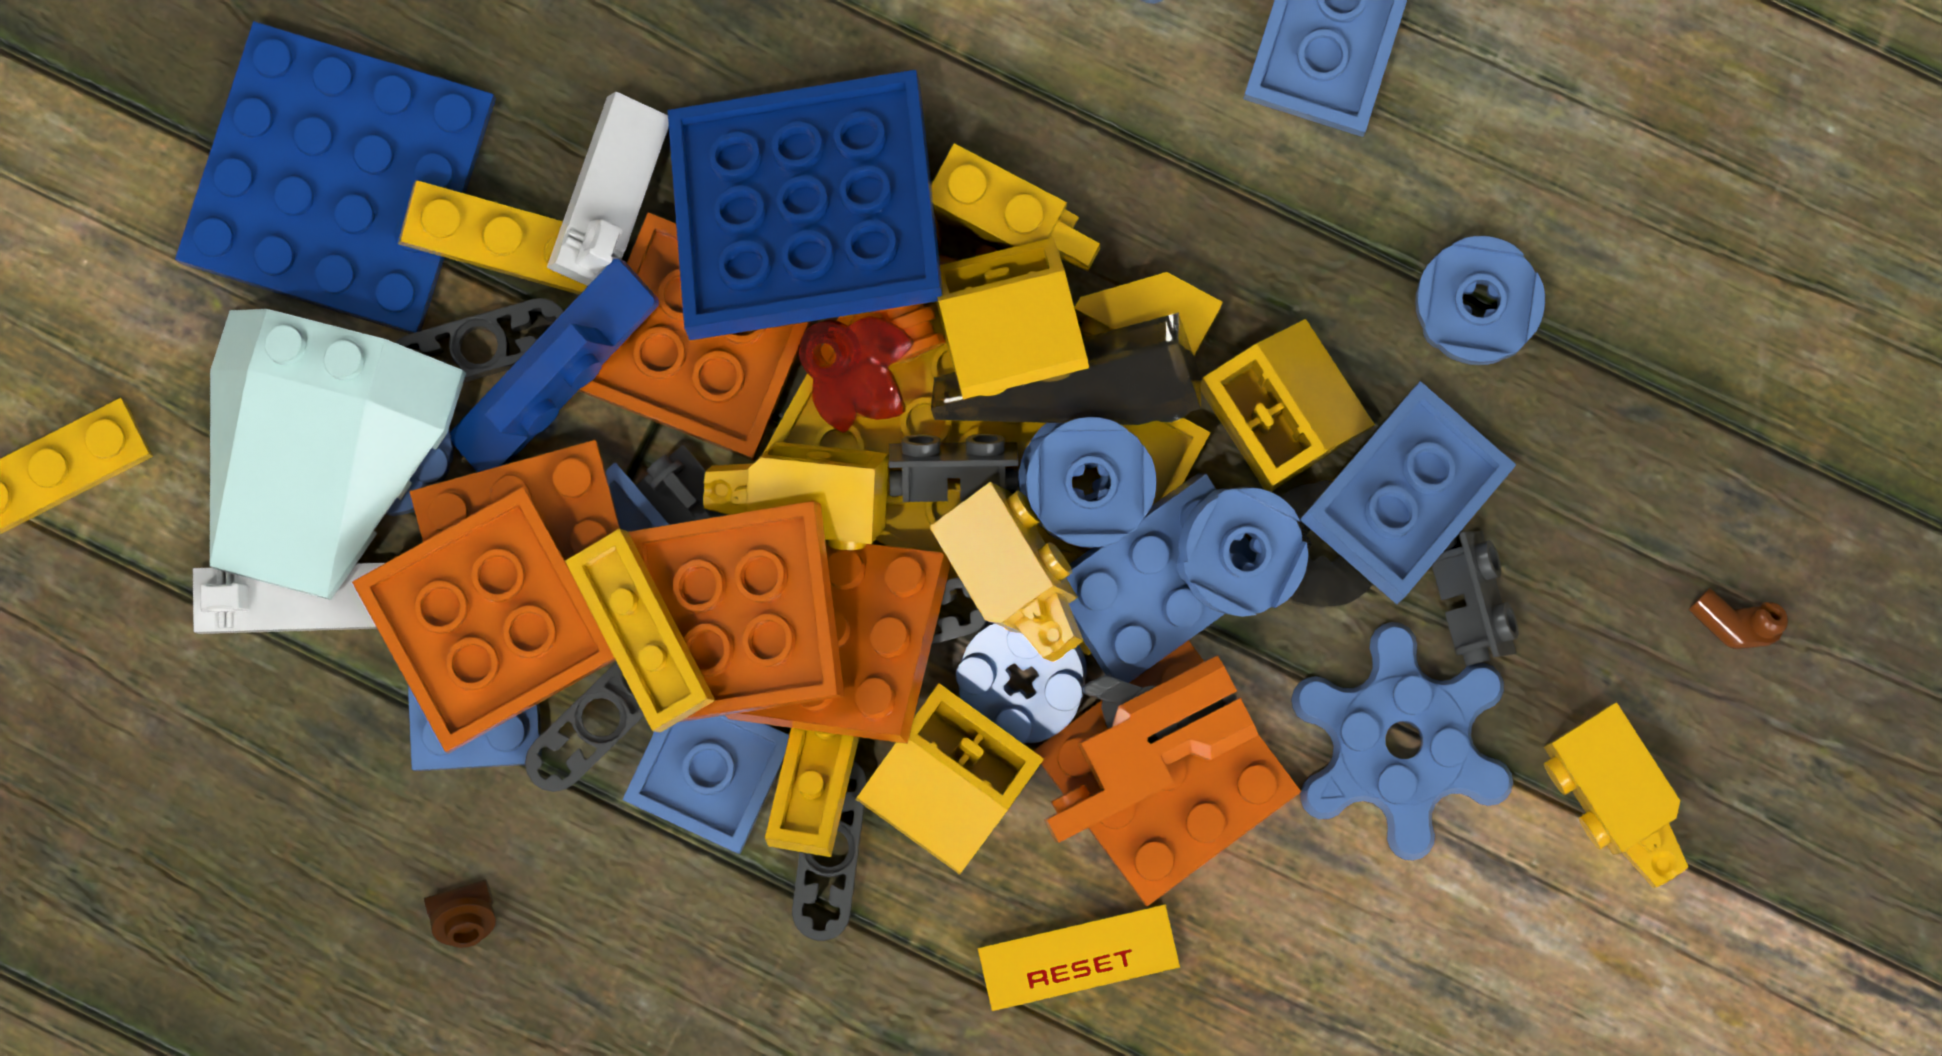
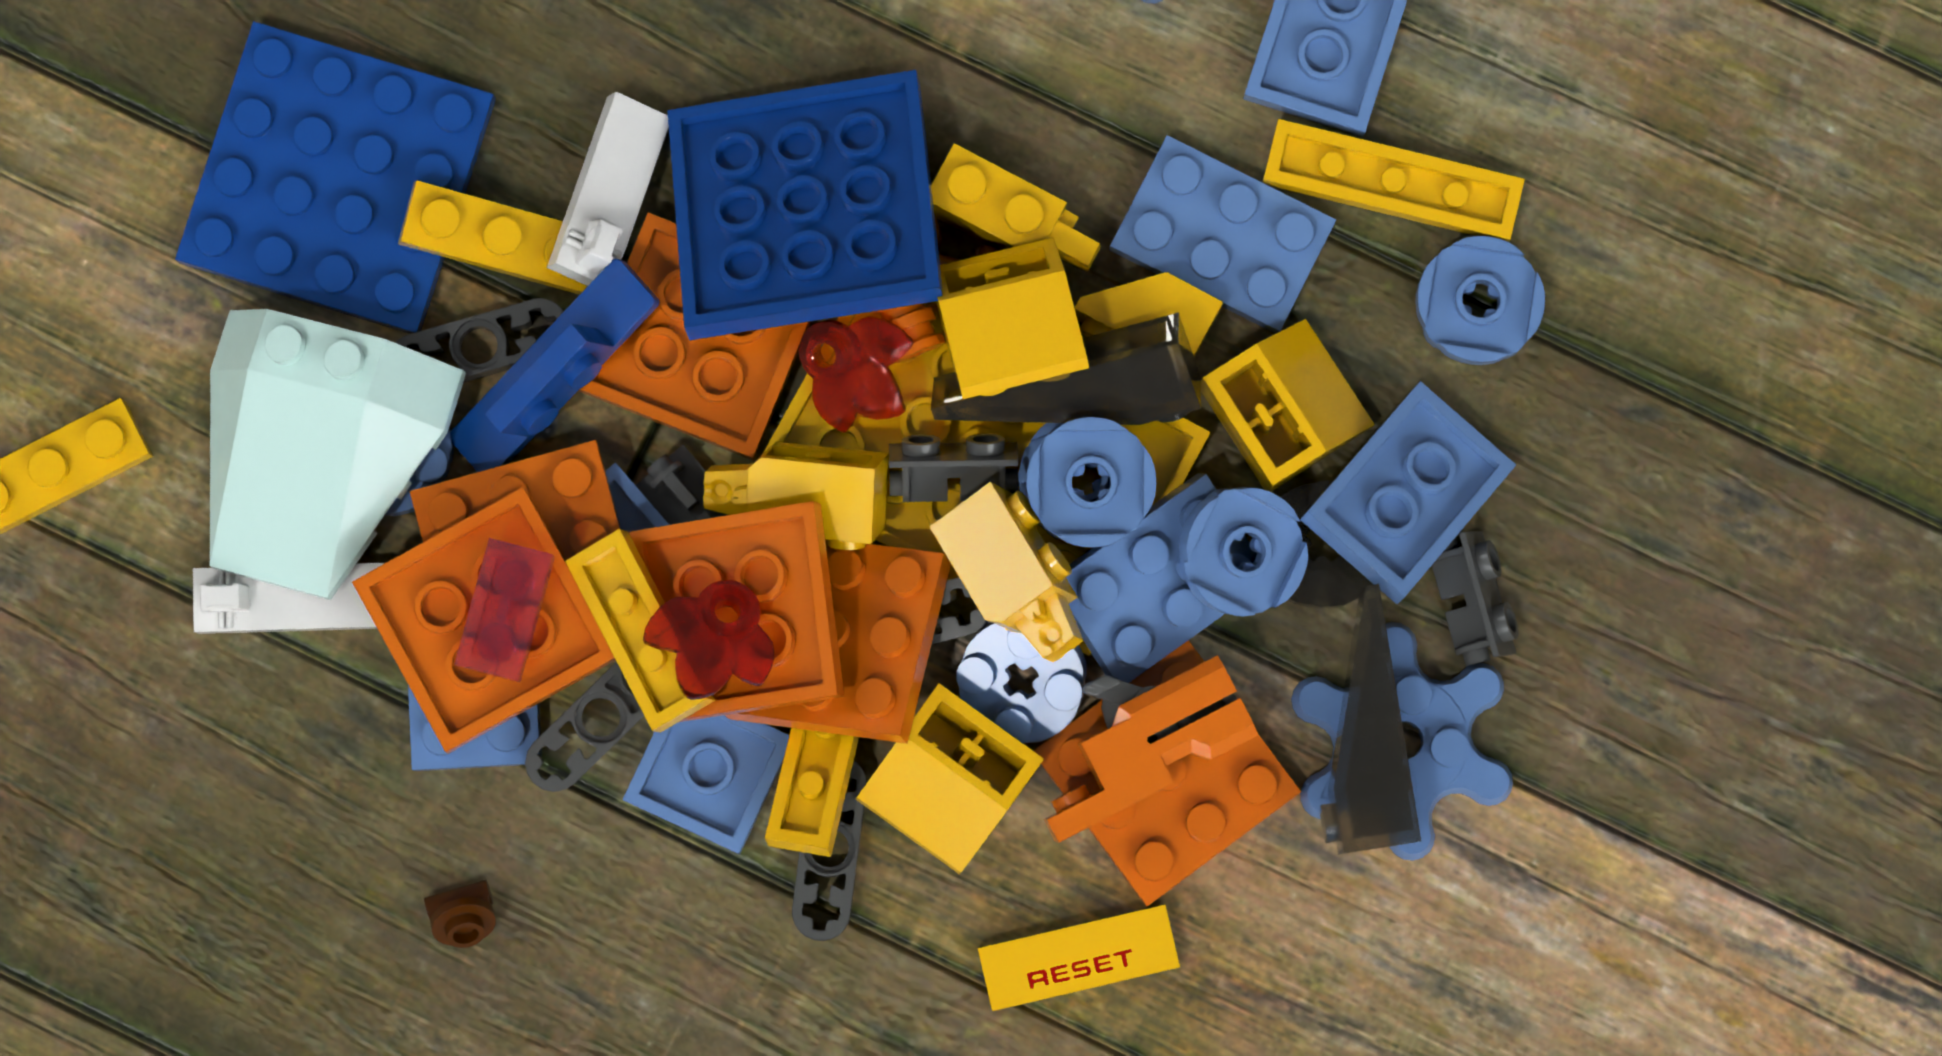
(504, 610): none -> clear pink plate
(708, 647): none -> clear red plate
(1222, 234): none -> medium blue plate
(1370, 767): none -> clear smoke slope
(1393, 181): none -> yellow plate
(1620, 791): yellow hinge -> none
(1740, 627): dark orange arm -> none

